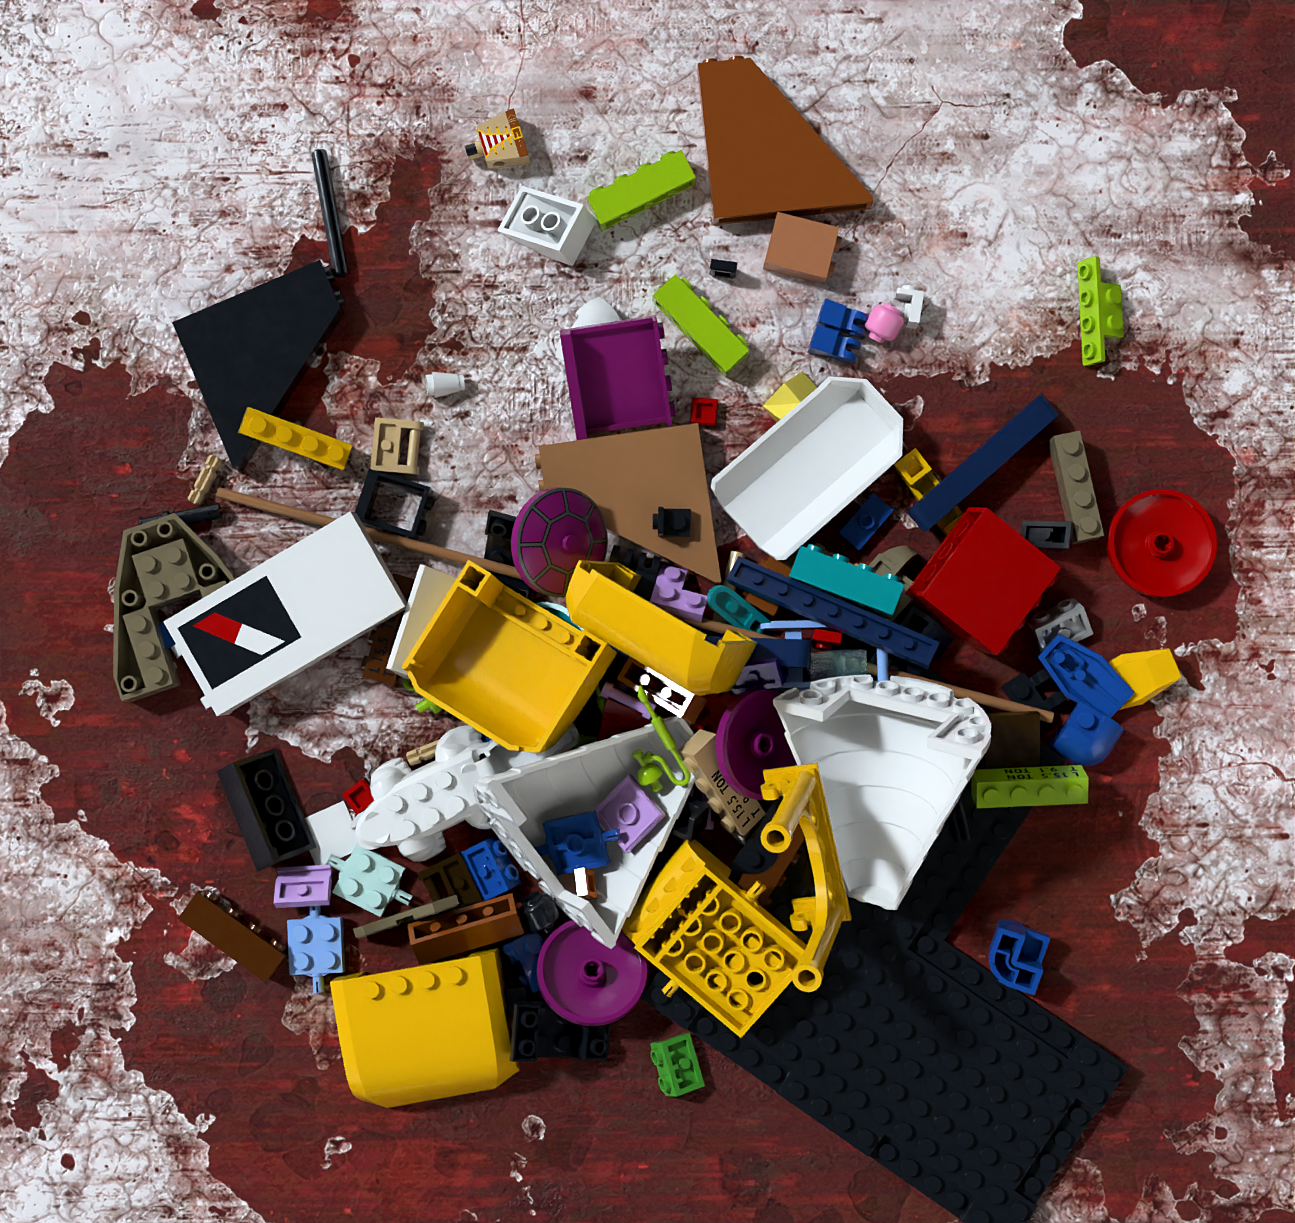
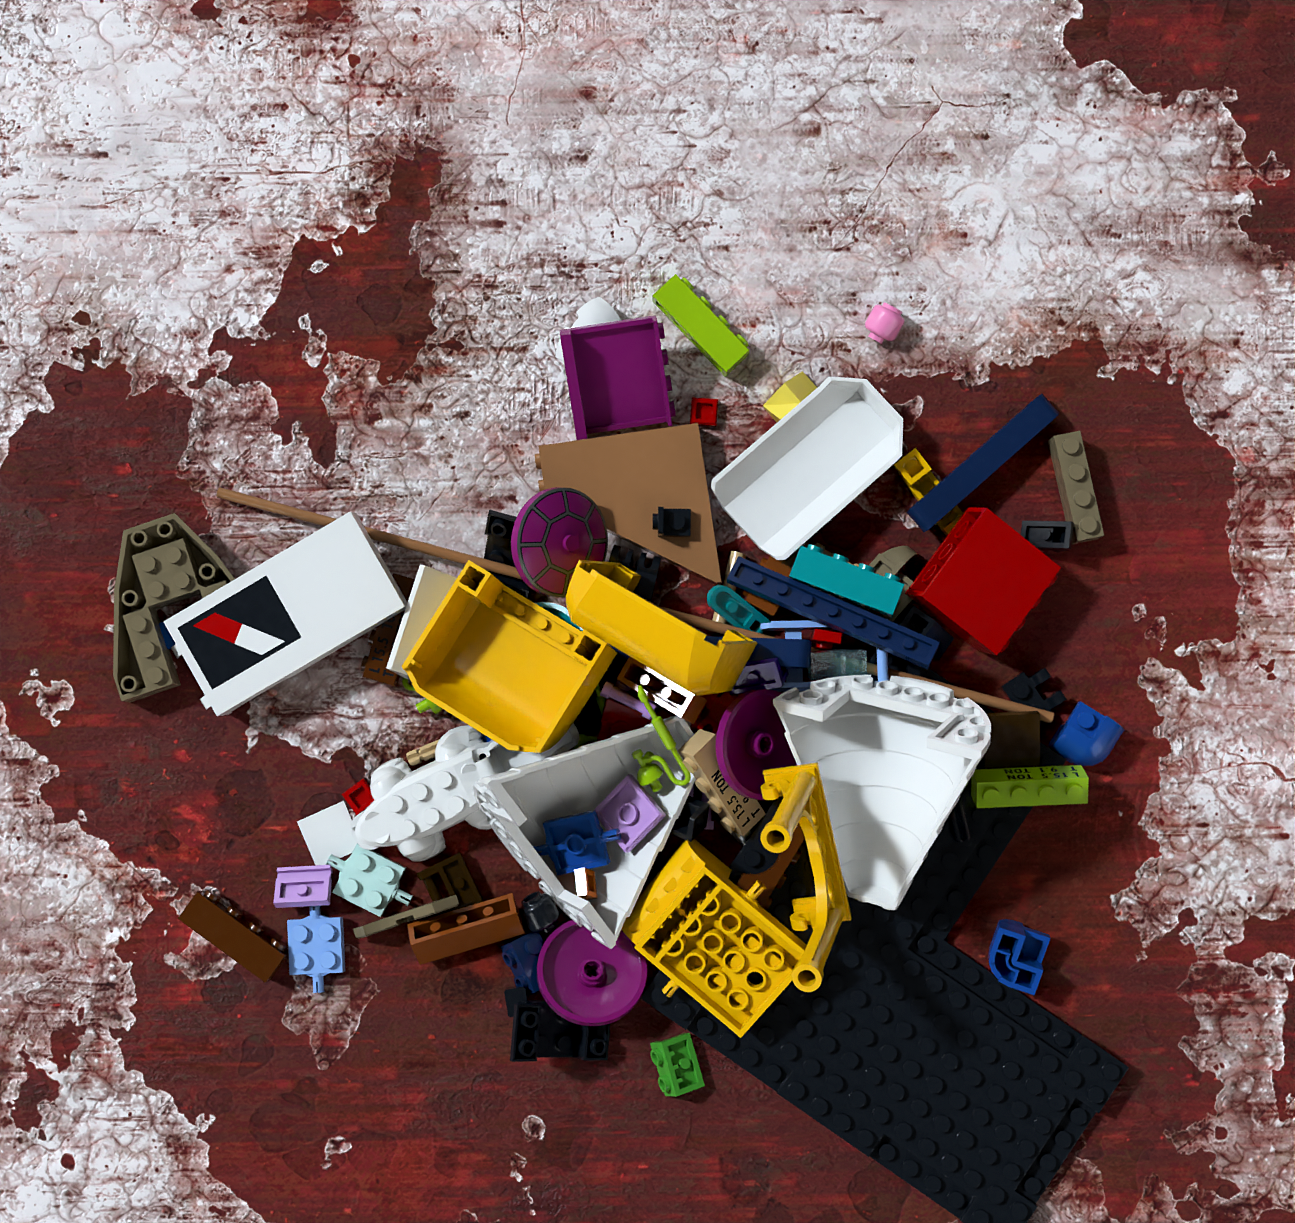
(190, 516): black pin -> none
(205, 480): tan axle -> none
(259, 348): black slope -> none
(266, 809): black slope -> none
(295, 438): yellow brick -> none
(330, 213): black axle -> none
(369, 495): black window -> none
(388, 445): tan plate -> none
(425, 1030): yellow slope -> none
(442, 384): white cone -> none
(491, 868): blue bracket -> none
(500, 142): torso -> none
(548, 224): white slope -> none
(641, 189): lime brick -> none
(671, 597): lavender plate -> none
(723, 268): black tile -> none
(765, 152): dark orange slope -> none
(802, 248): nougat brick -> none
(826, 338): blue legs -> none
(865, 522): blue plate -> none
(913, 309): white bracket -> none
(1065, 618): light grey bracket -> none
(1085, 675): blue piece -> none
(1099, 311): lime bracket -> none
(1146, 673): yellow piece -> none
(1161, 543): red dish -> none

